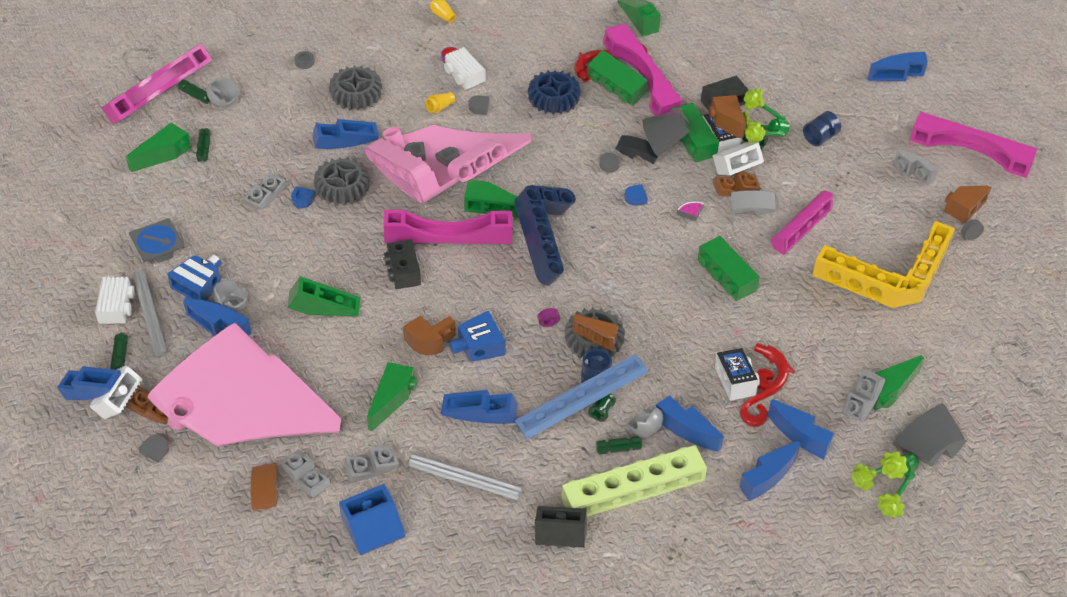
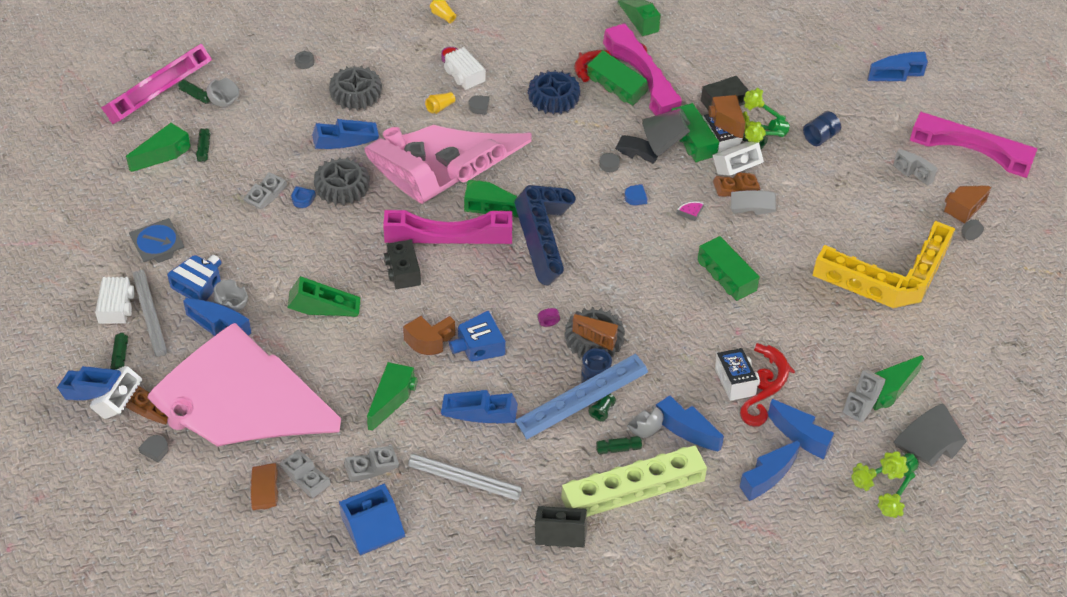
(803, 222): dark pink brick -> none

